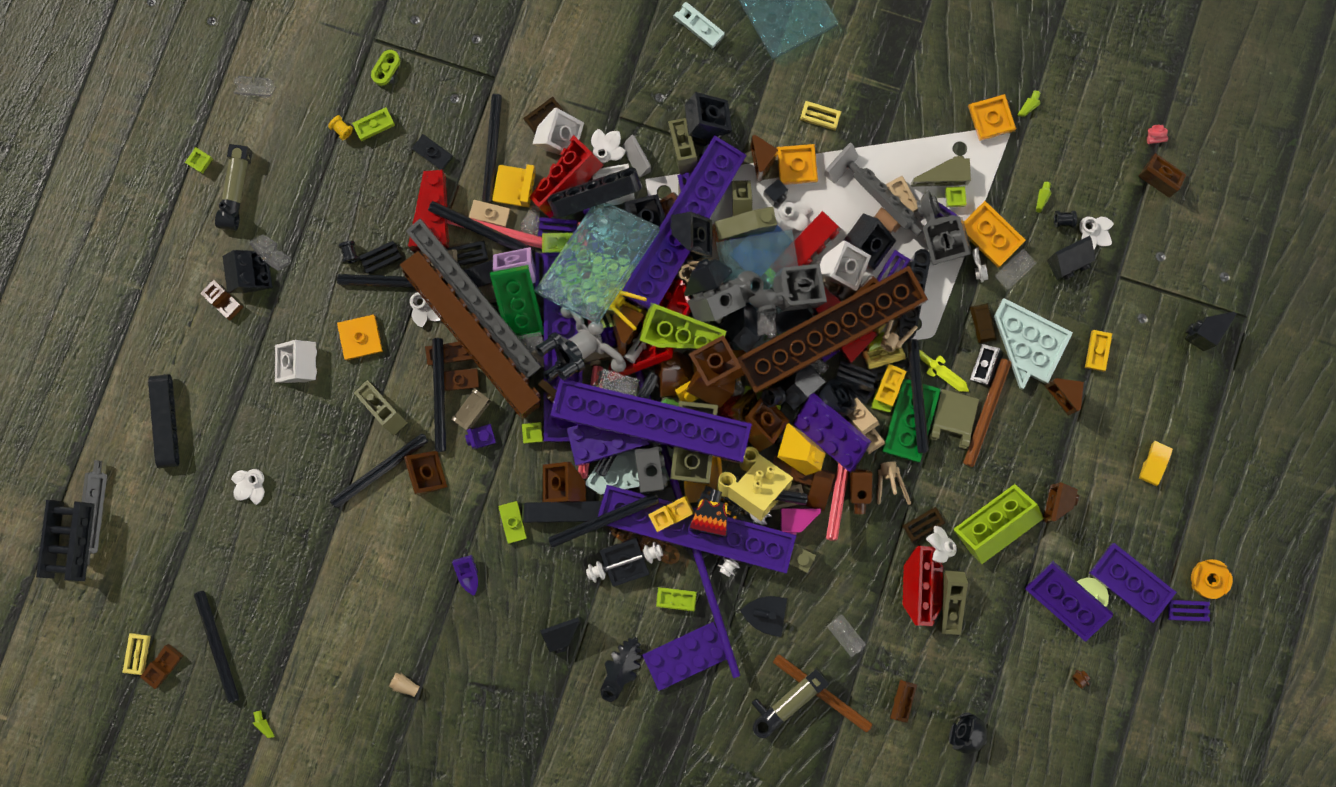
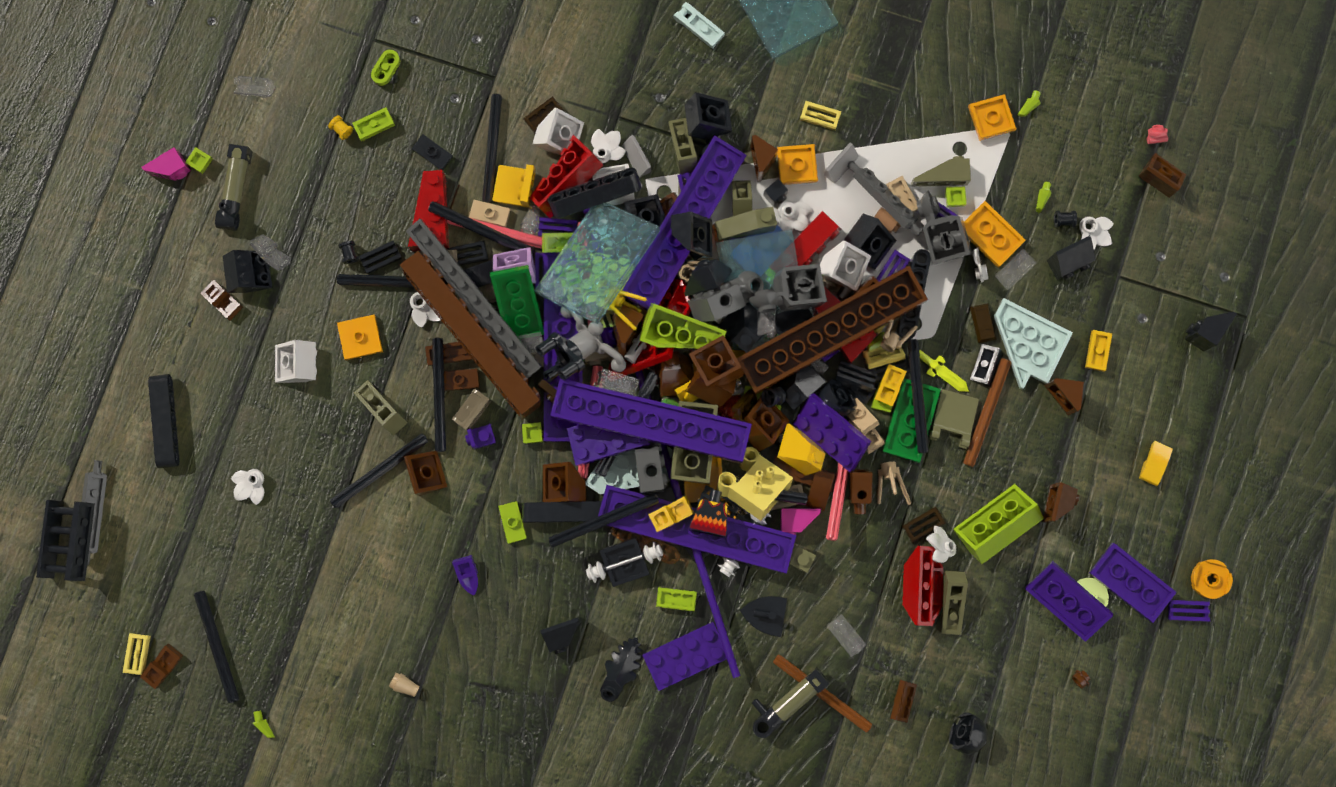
(168, 166): none -> dark pink slope

